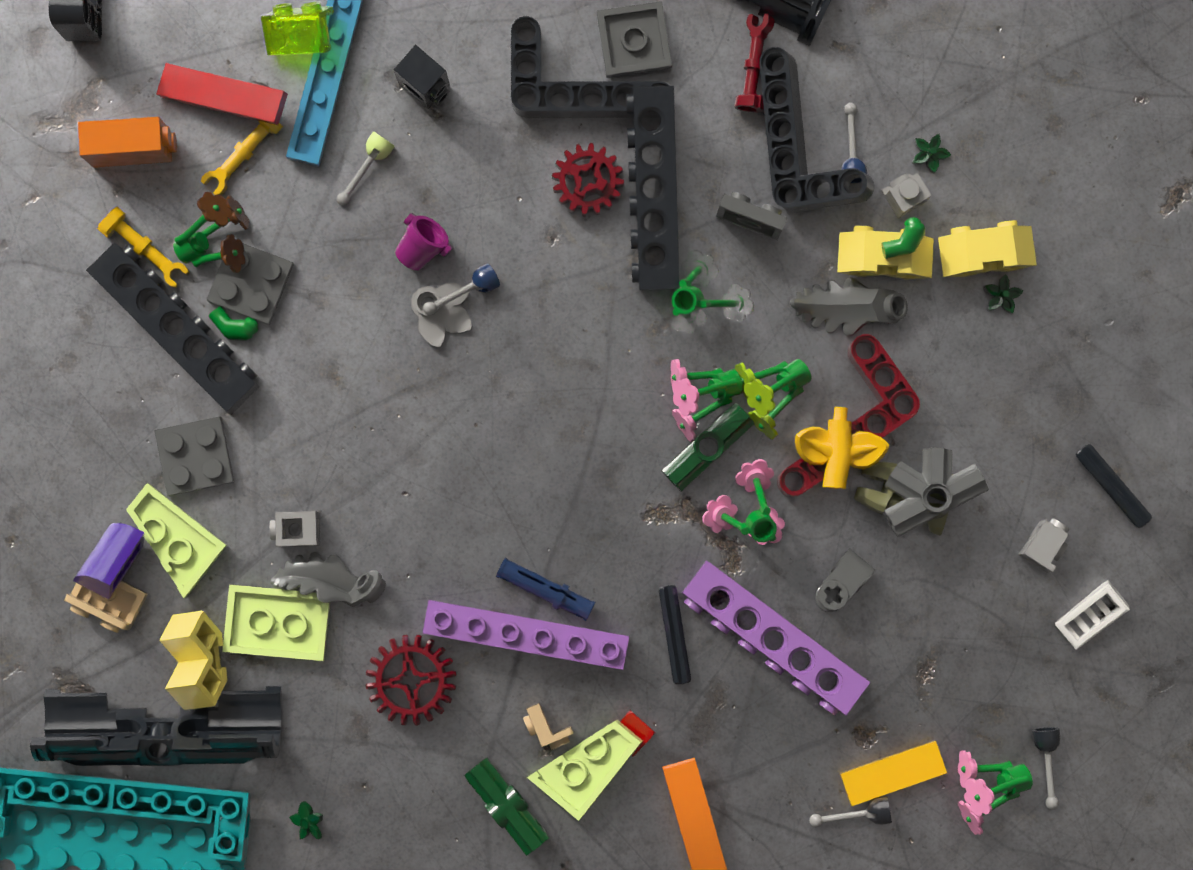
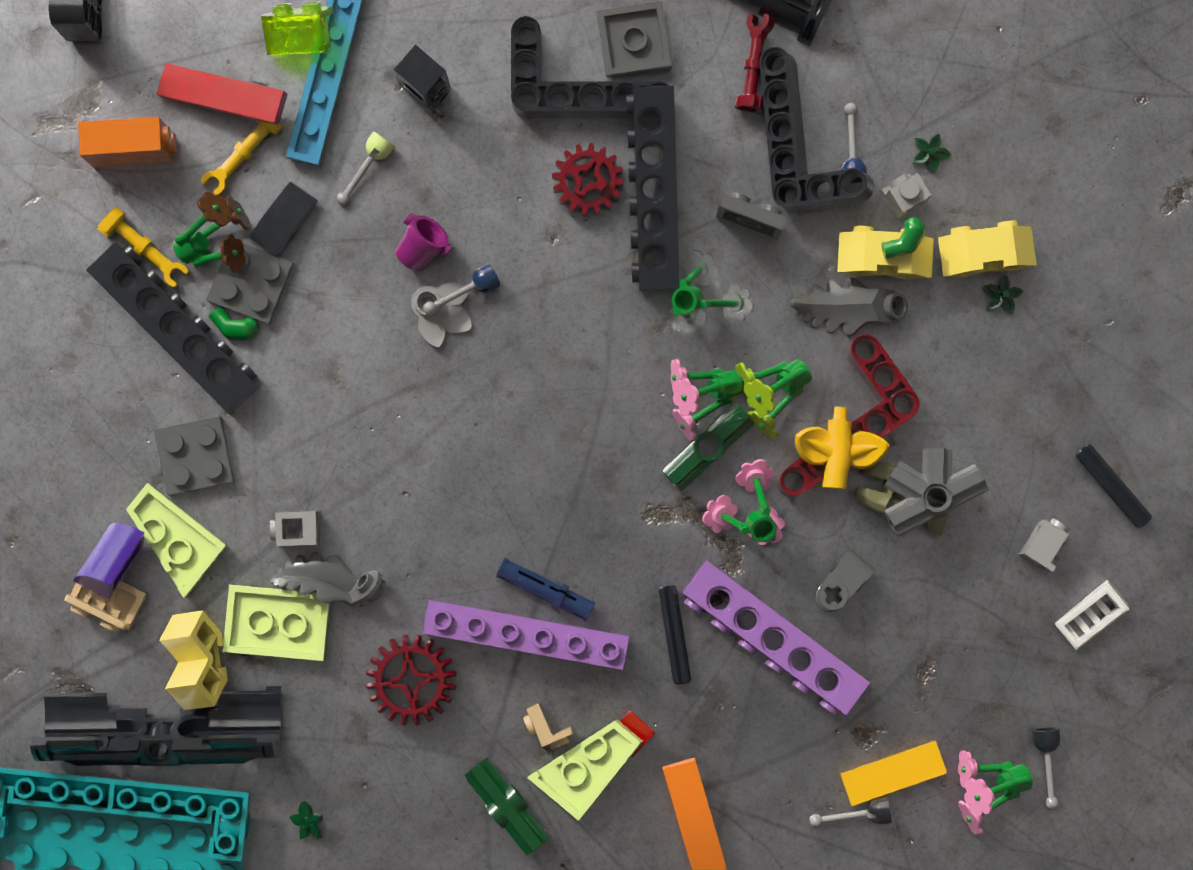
(283, 218): none -> black slope

